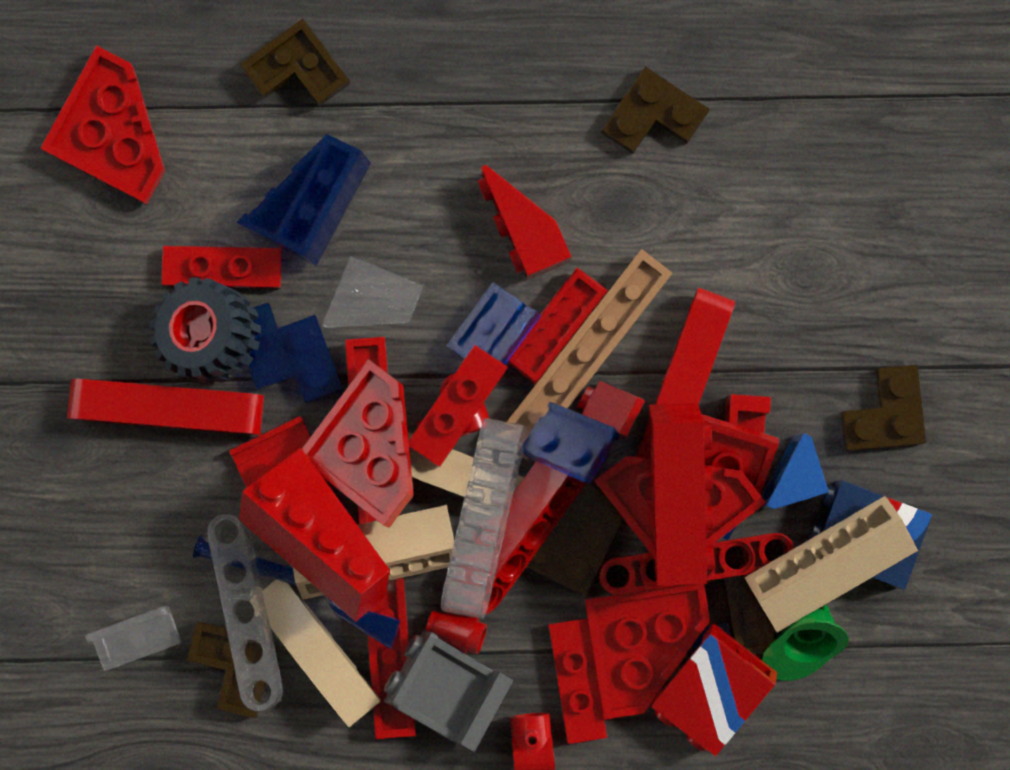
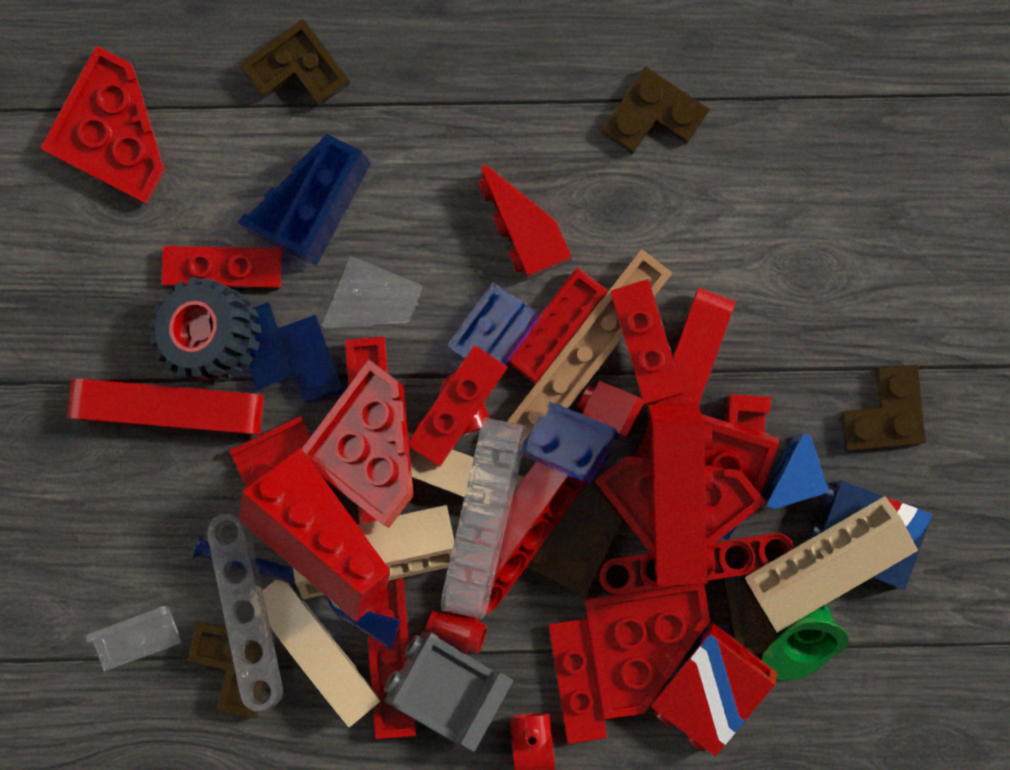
(646, 342): none -> red plate

